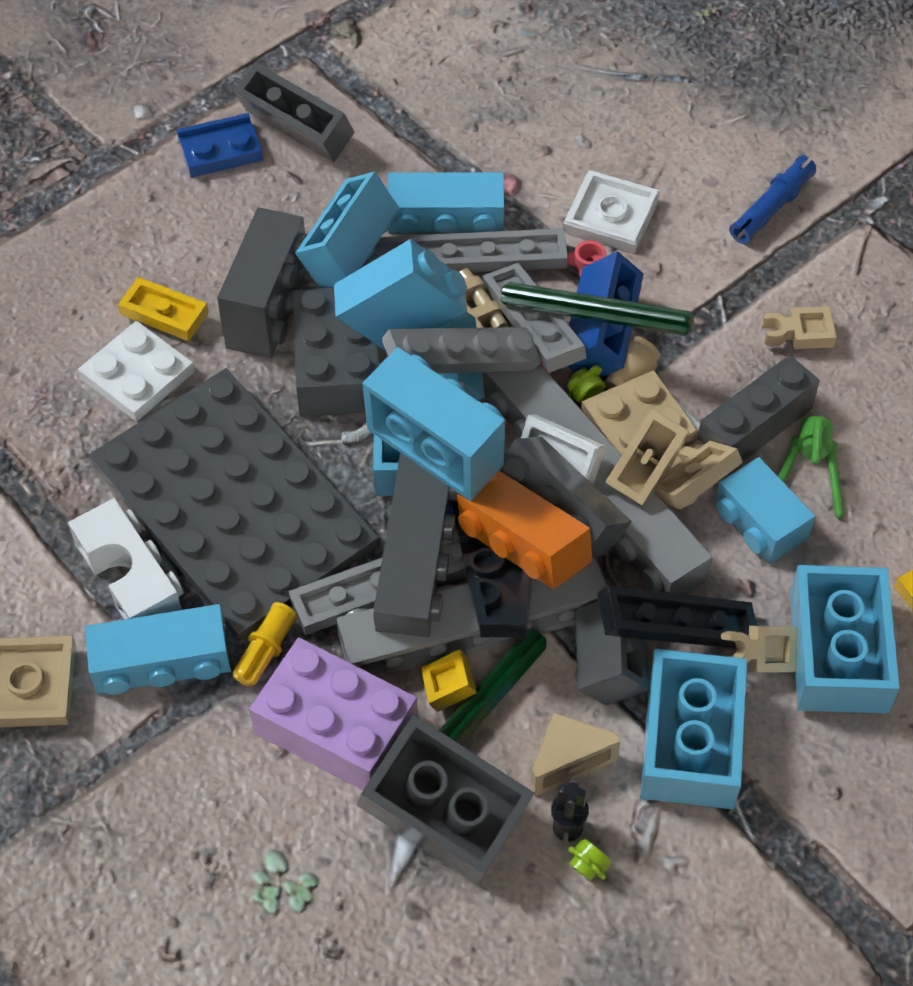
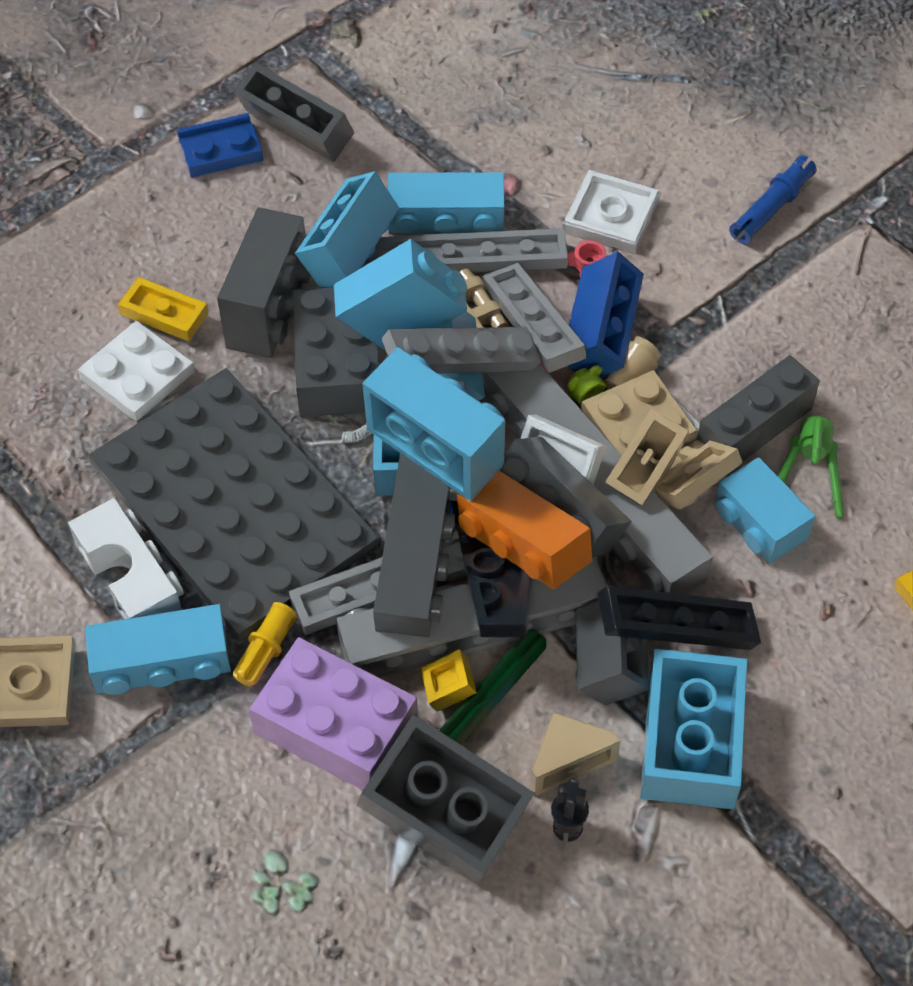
(589, 860): lime plate -> none
(598, 308): dark green axle -> none
(766, 648): tan plate -> none
(804, 326): tan plate -> none
(844, 639): medium azure brick -> none

